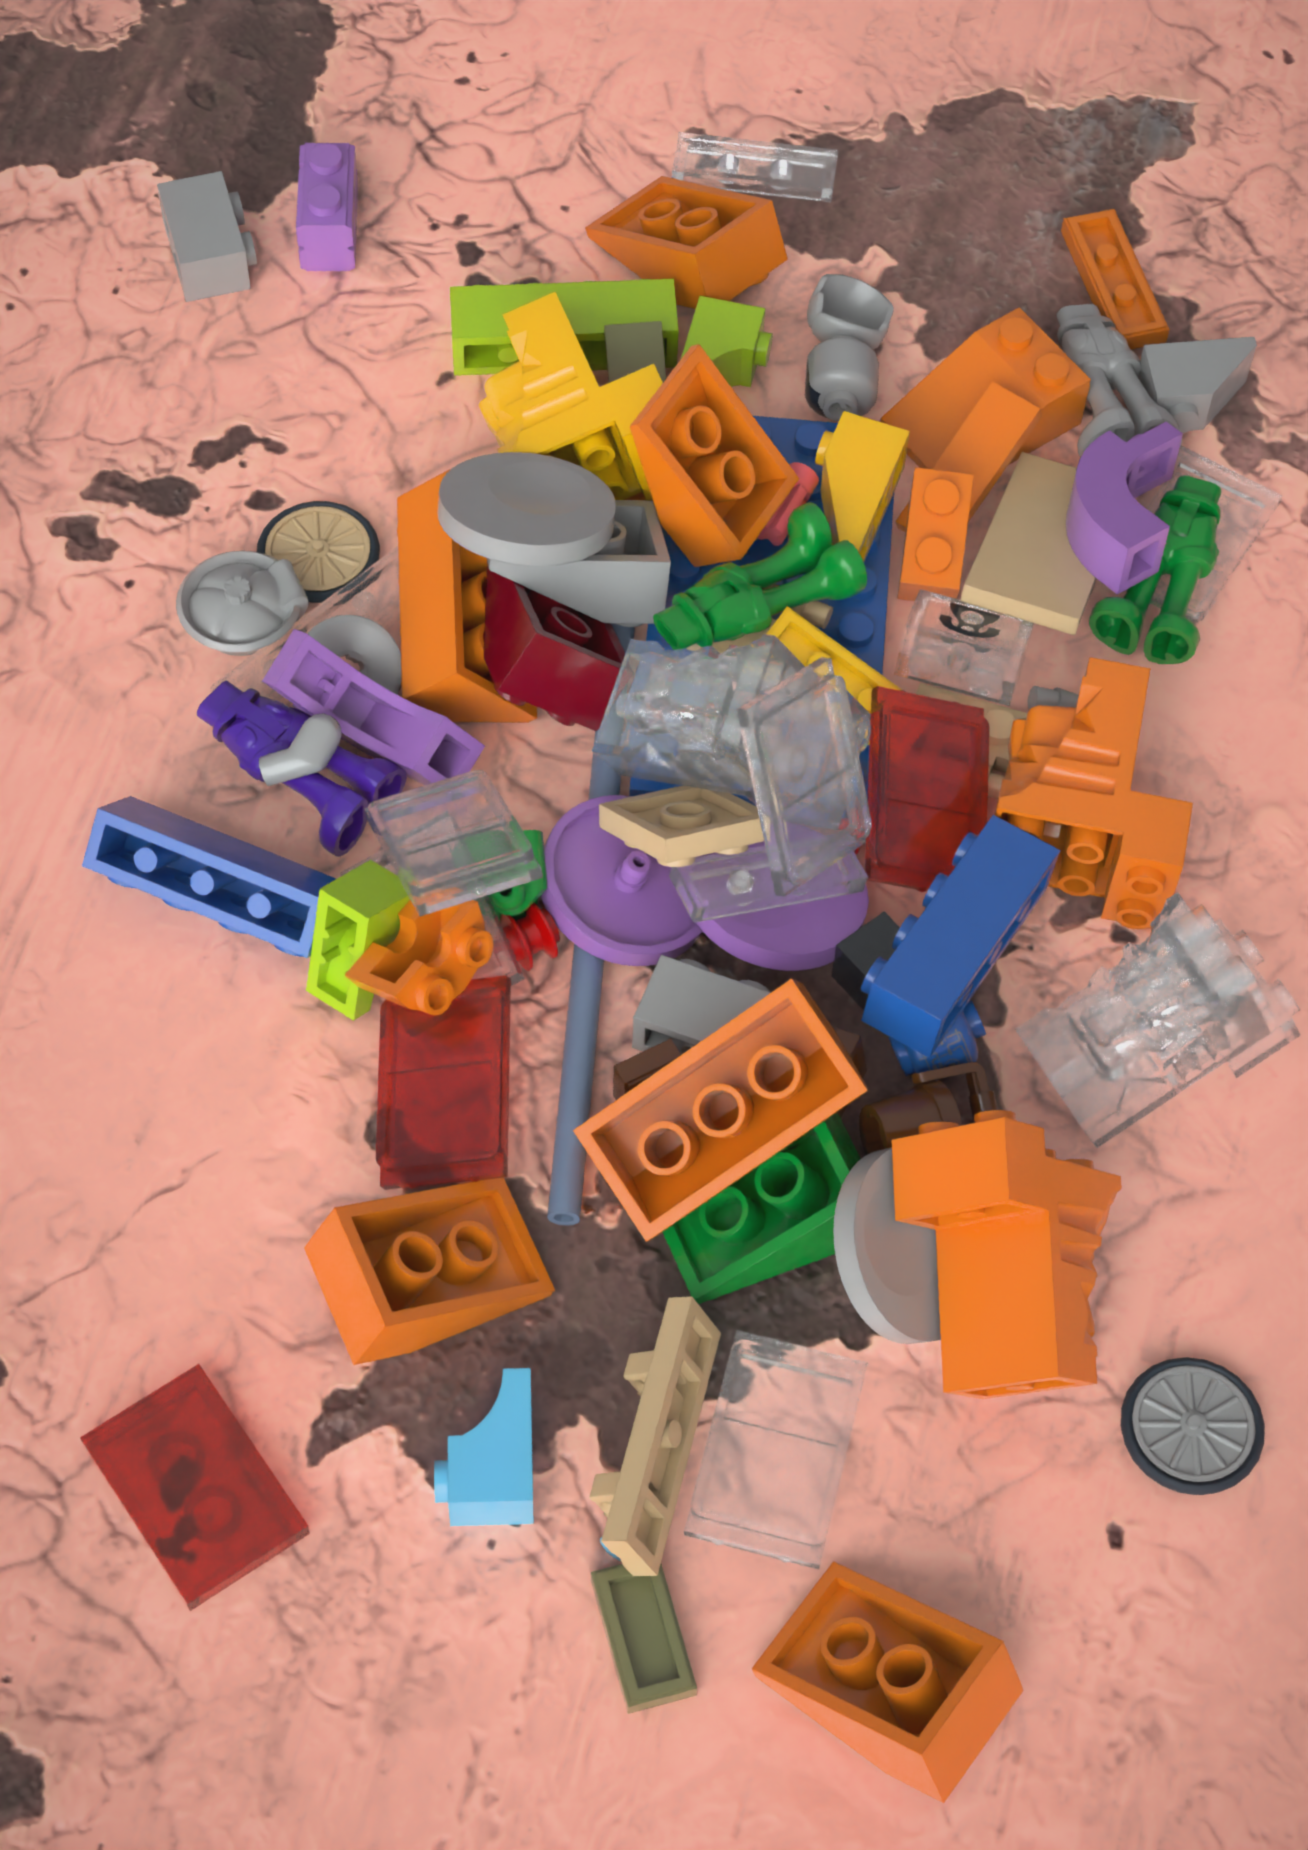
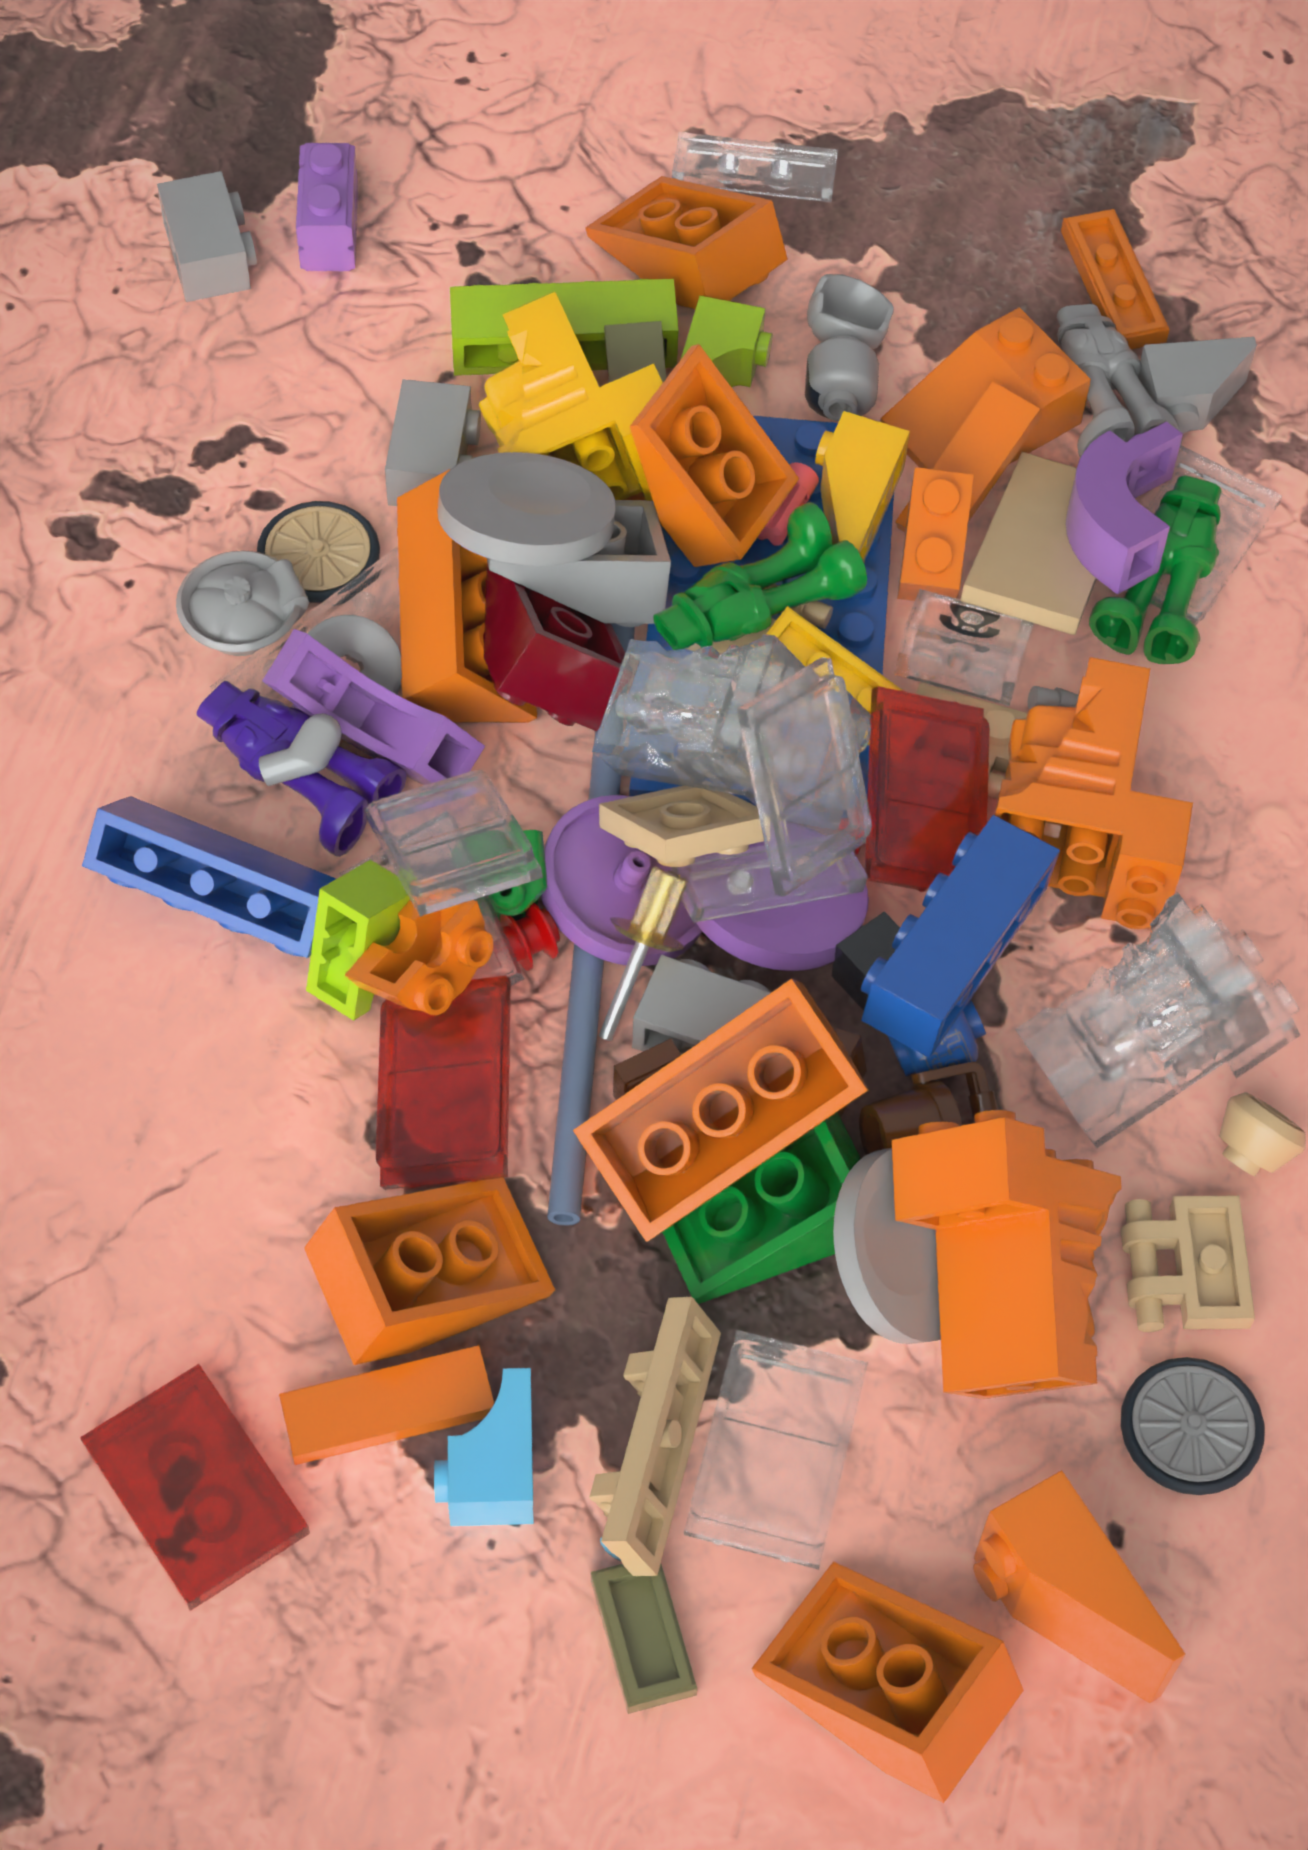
(386, 1405): none -> orange tile
(429, 434): none -> light grey brick
(648, 929): none -> clear yellow piece
(1073, 1587): none -> orange slope
(1209, 1261): none -> tan plate
(1259, 1135): none -> tan cone

